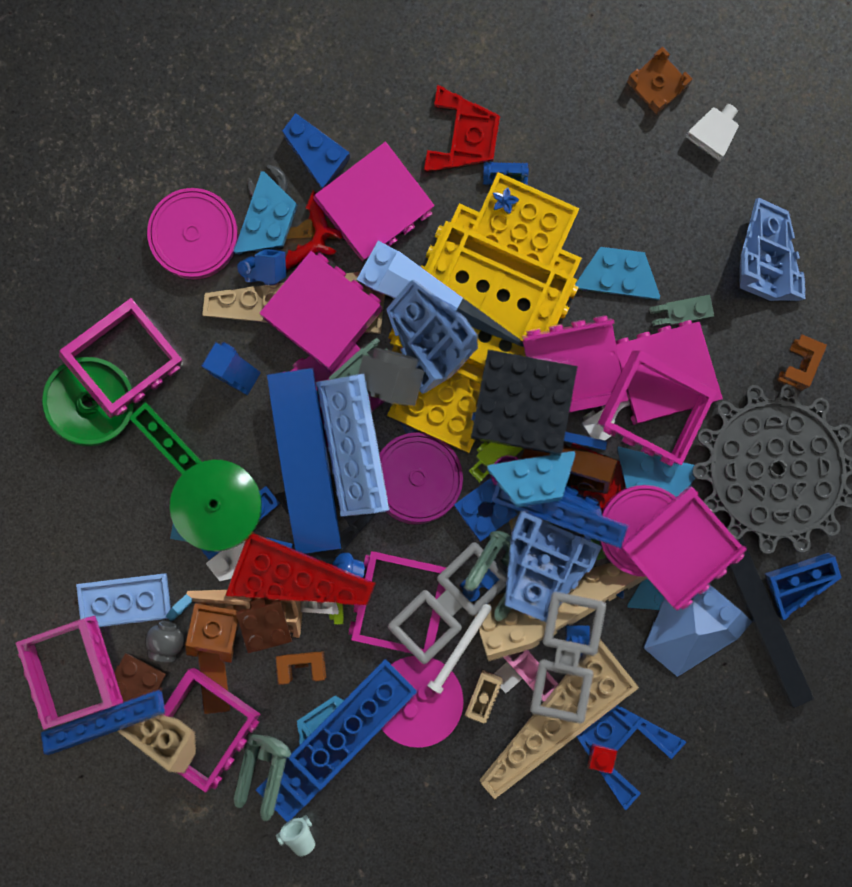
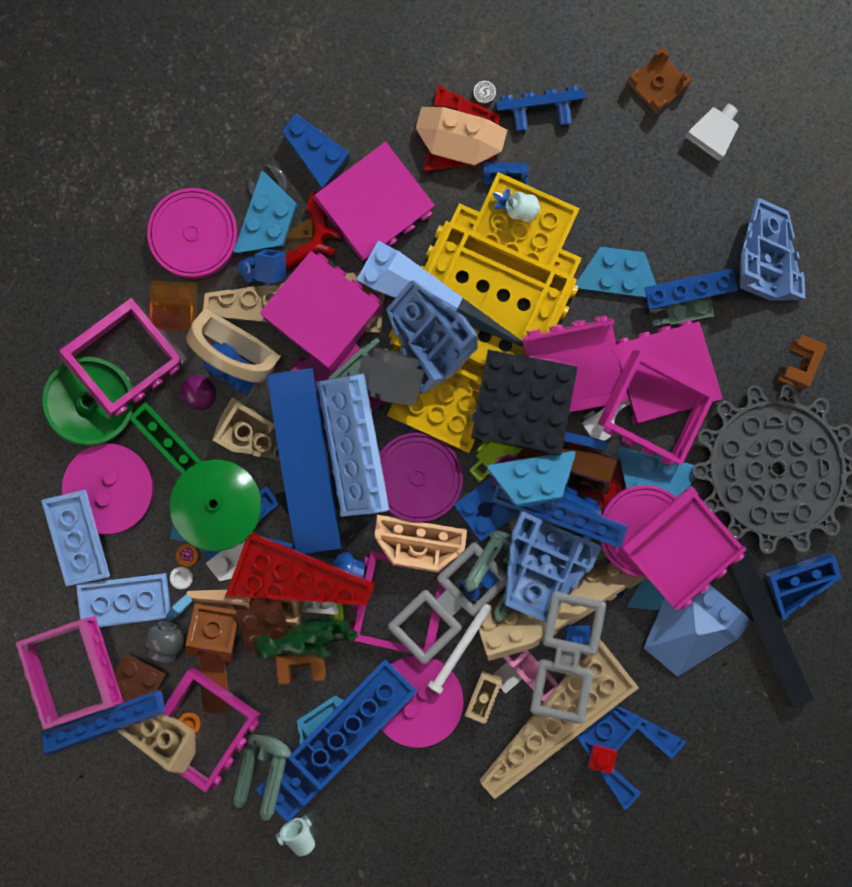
(75, 538): none -> light blue tile
(115, 483): none -> dark pink brick
(173, 304): none -> clear orange slope
(181, 578): none -> white tile
(187, 555): none -> orange tile
(191, 720): none -> orange tile
(198, 392): none -> magenta hair
(243, 342): none -> tan window
(246, 431): none -> tan wedge
(304, 639): none -> dark green animal
(419, 543): none -> light nougat wedge
(459, 135): none -> light nougat wedge
(484, 92): none -> white tile
(519, 105): none -> blue plate
(522, 206): none -> light aqua piece
(690, 289): none -> blue plate

